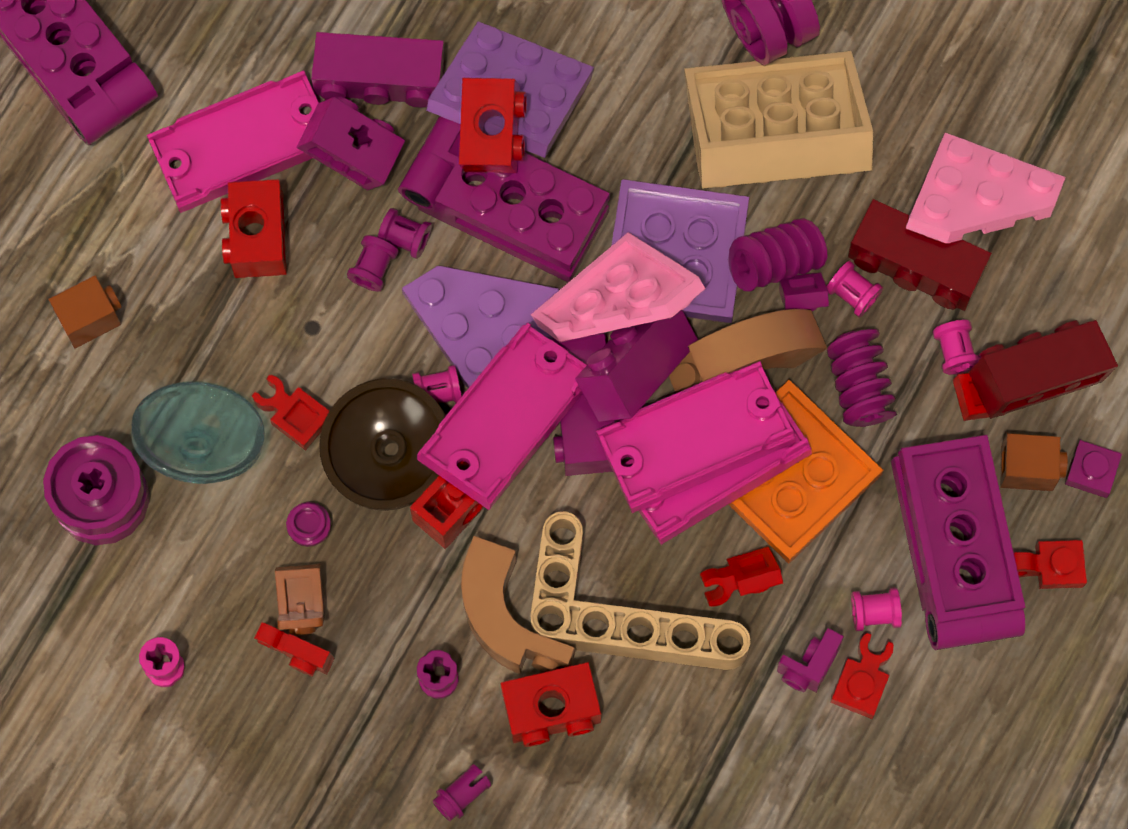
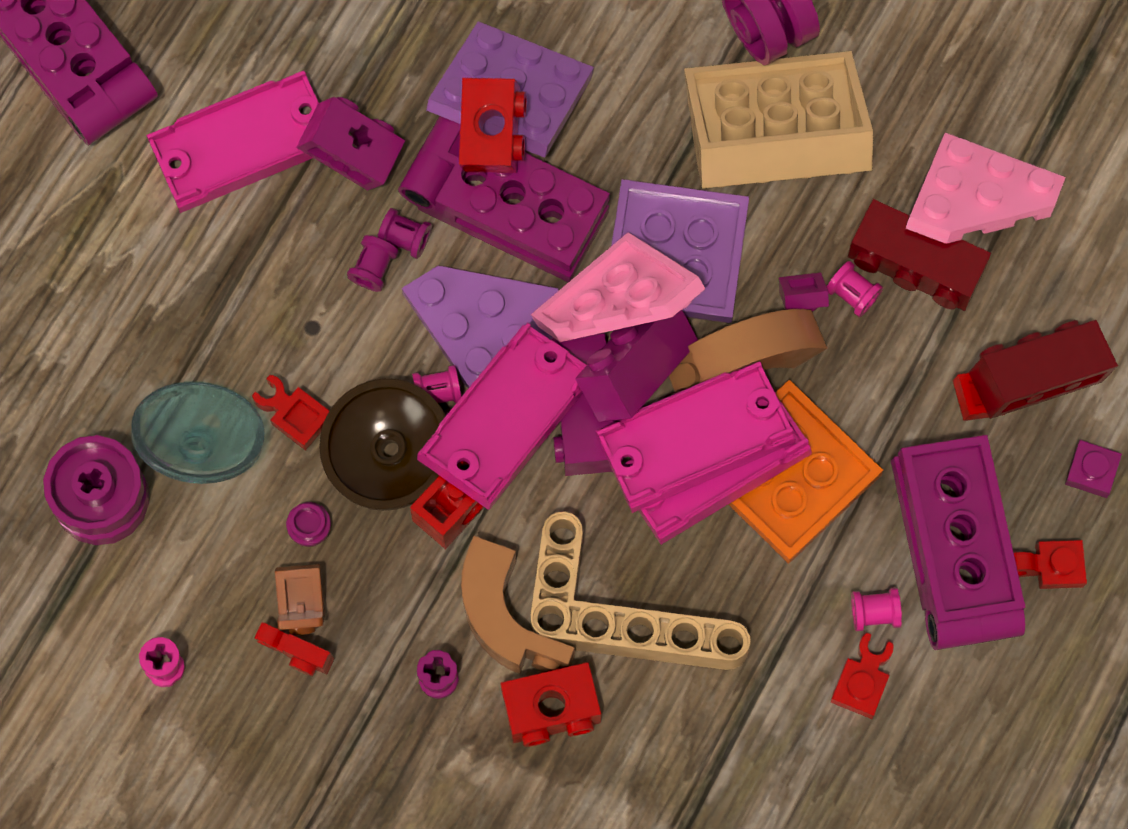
(86, 311): dark orange brick -> none
(258, 253): red brick -> none
(377, 68): magenta brick -> none
(459, 794): magenta pin -> none
(747, 573): red plate -> none
(776, 254): magenta piece -> none
(819, 657): magenta bracket -> none
(859, 380): magenta piece -> none
(956, 346): dark pink bush -> none
(1032, 462): dark orange brick -> none

